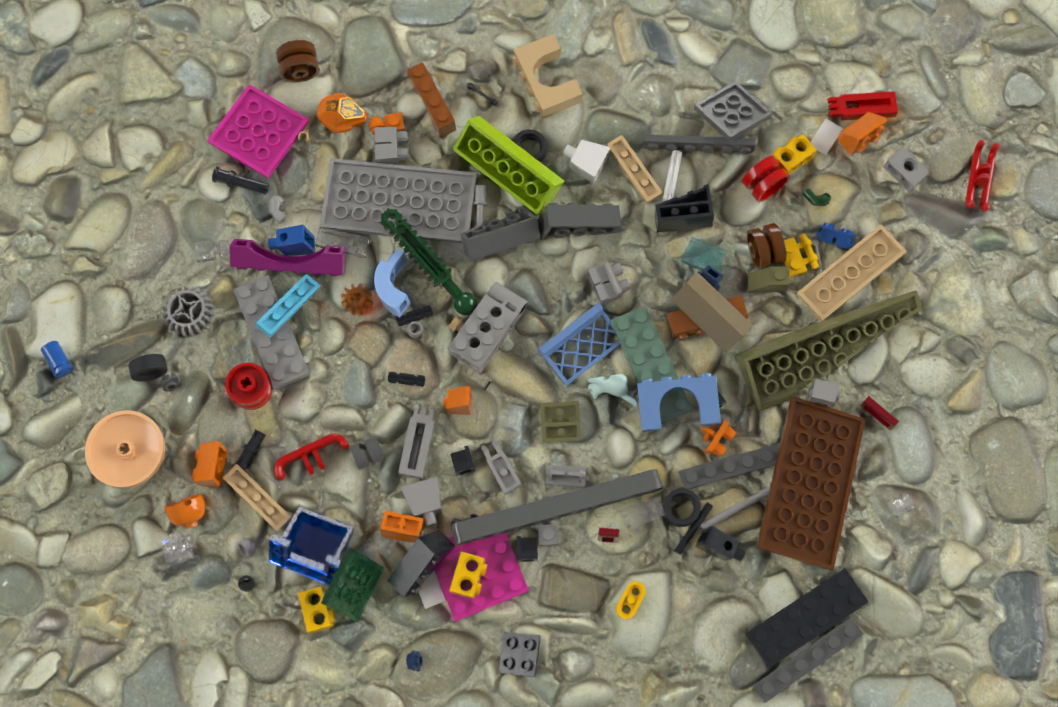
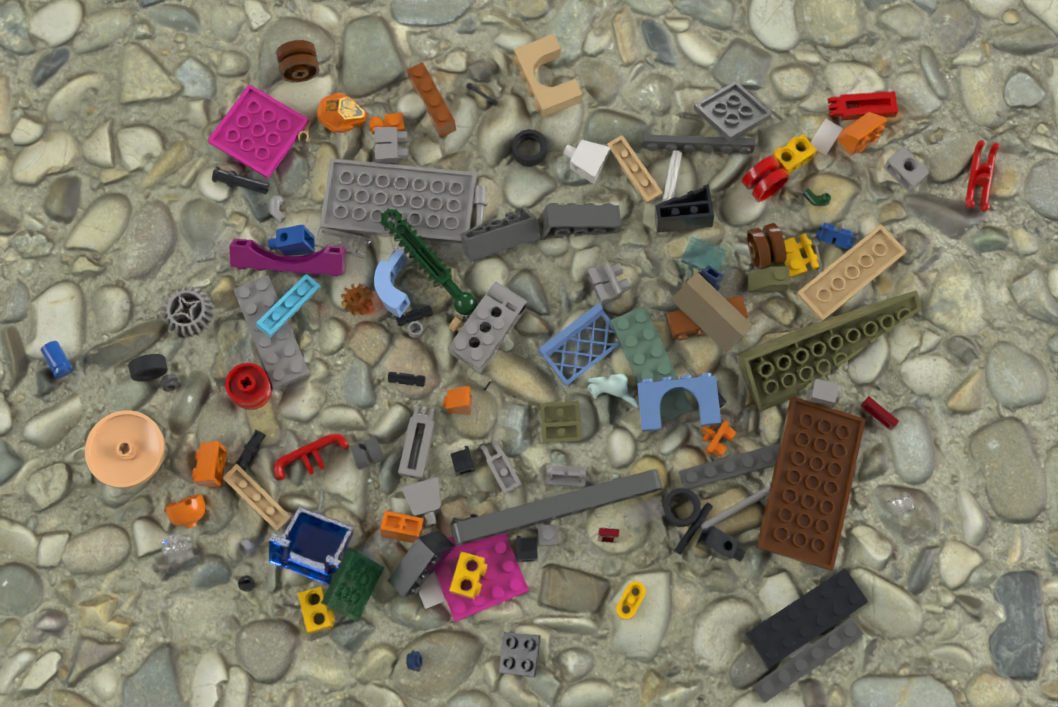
(508, 164): lime brick -> none

